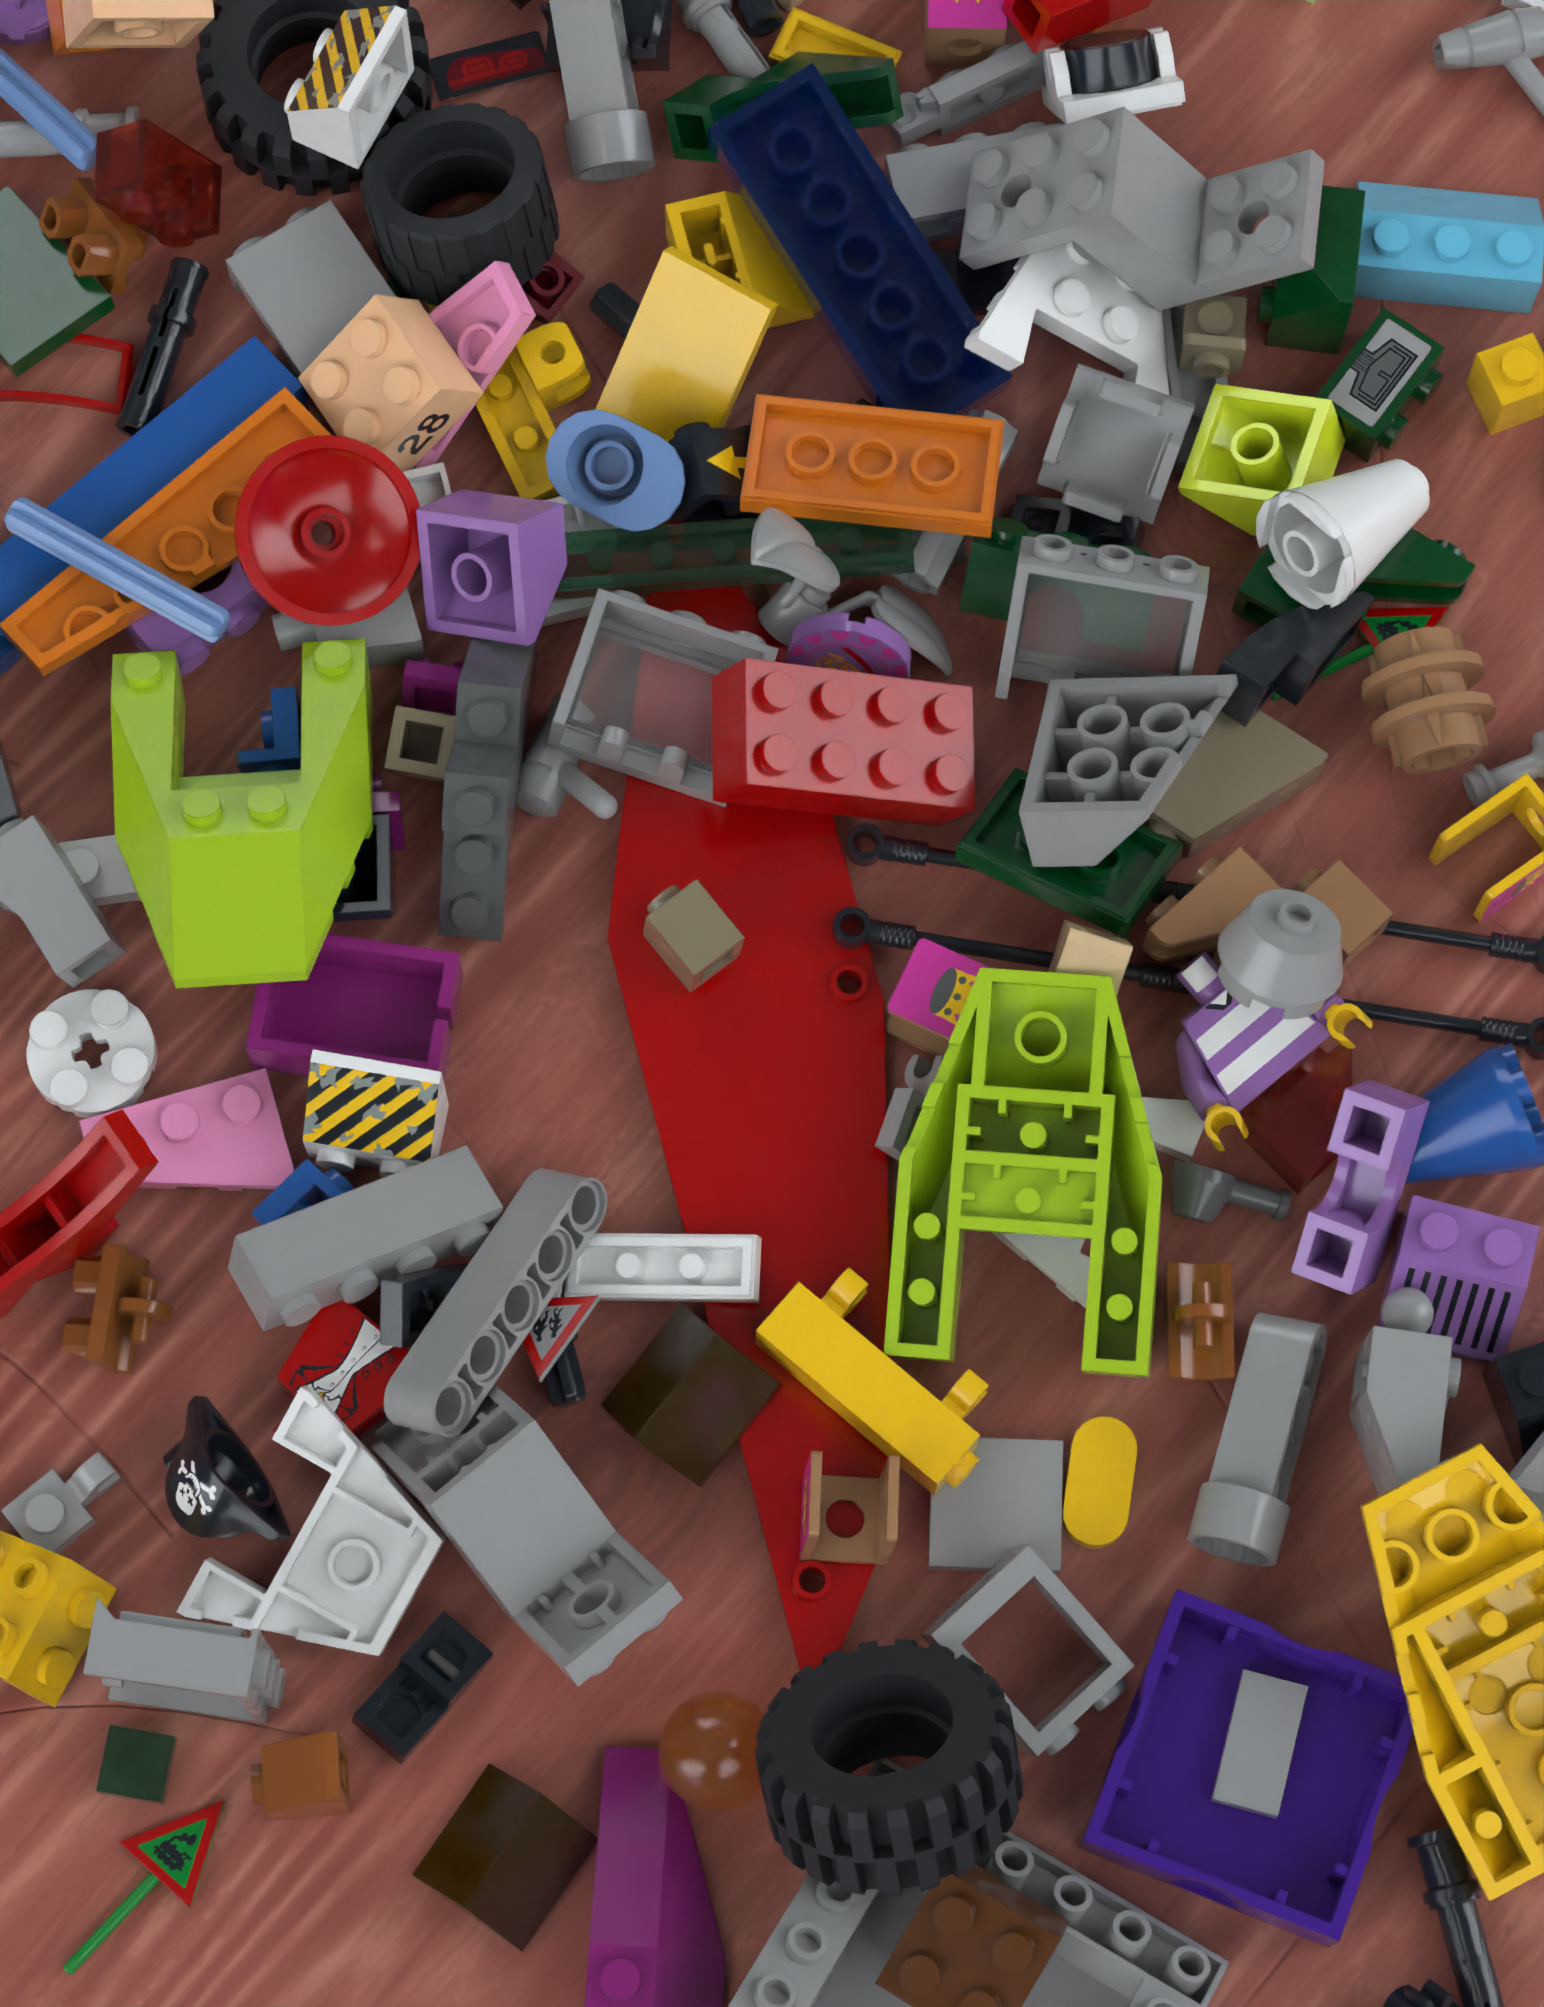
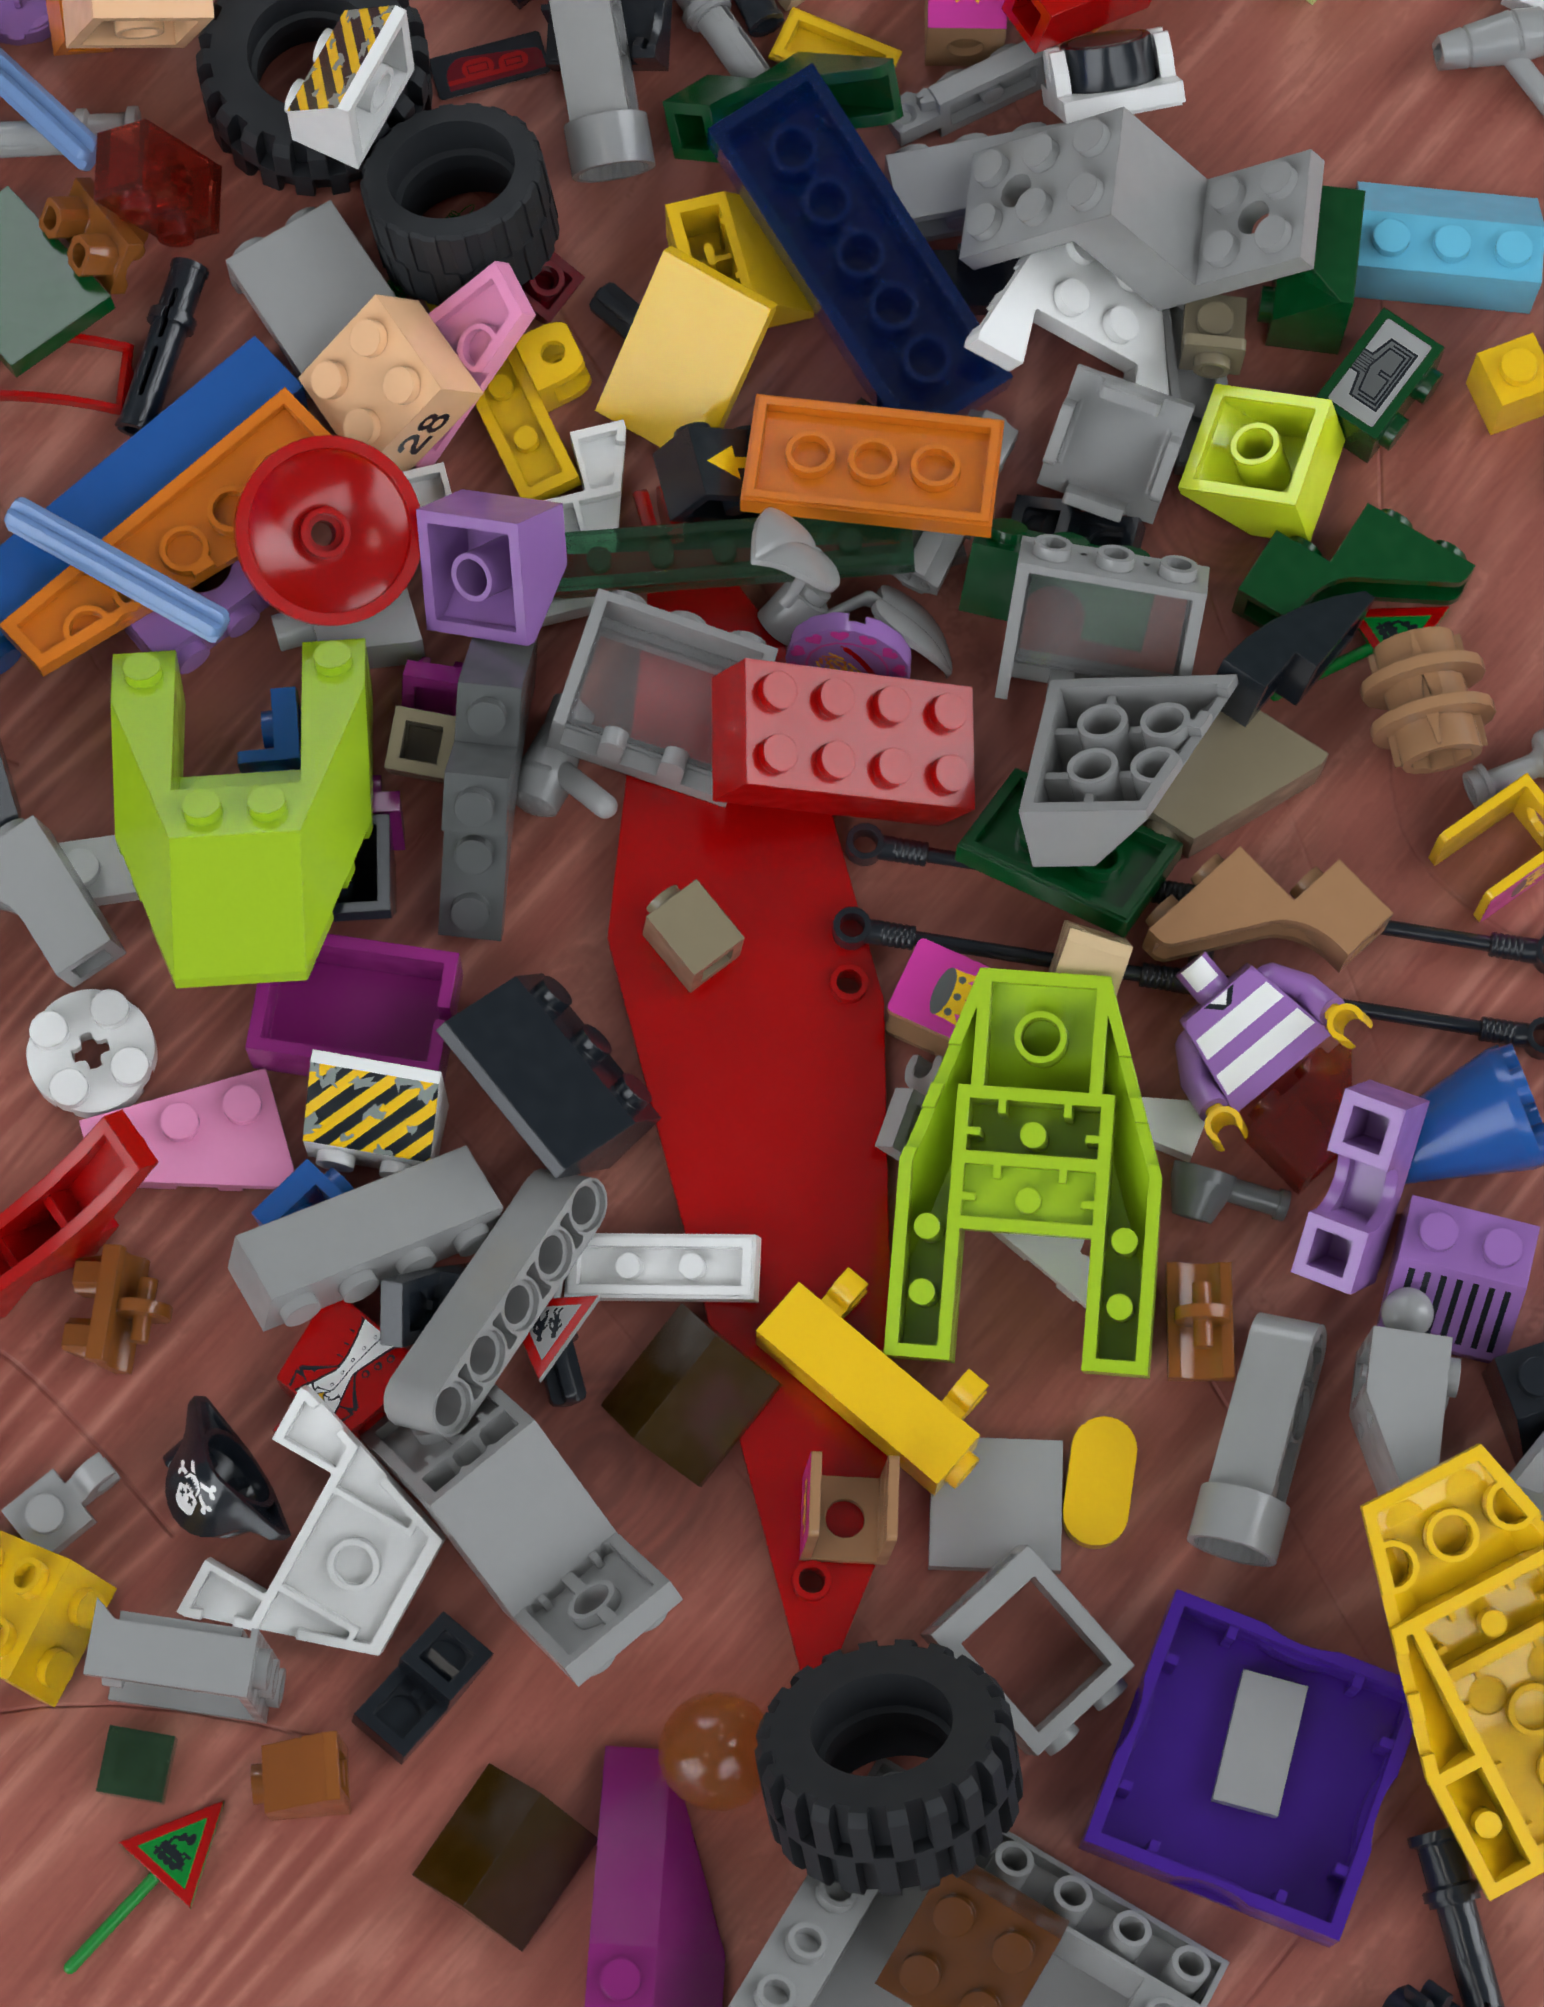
(551, 1075): none -> black slope
(615, 470): medium blue piece -> none
(1282, 953): light grey cone -> none
(1339, 529): white cone -> none

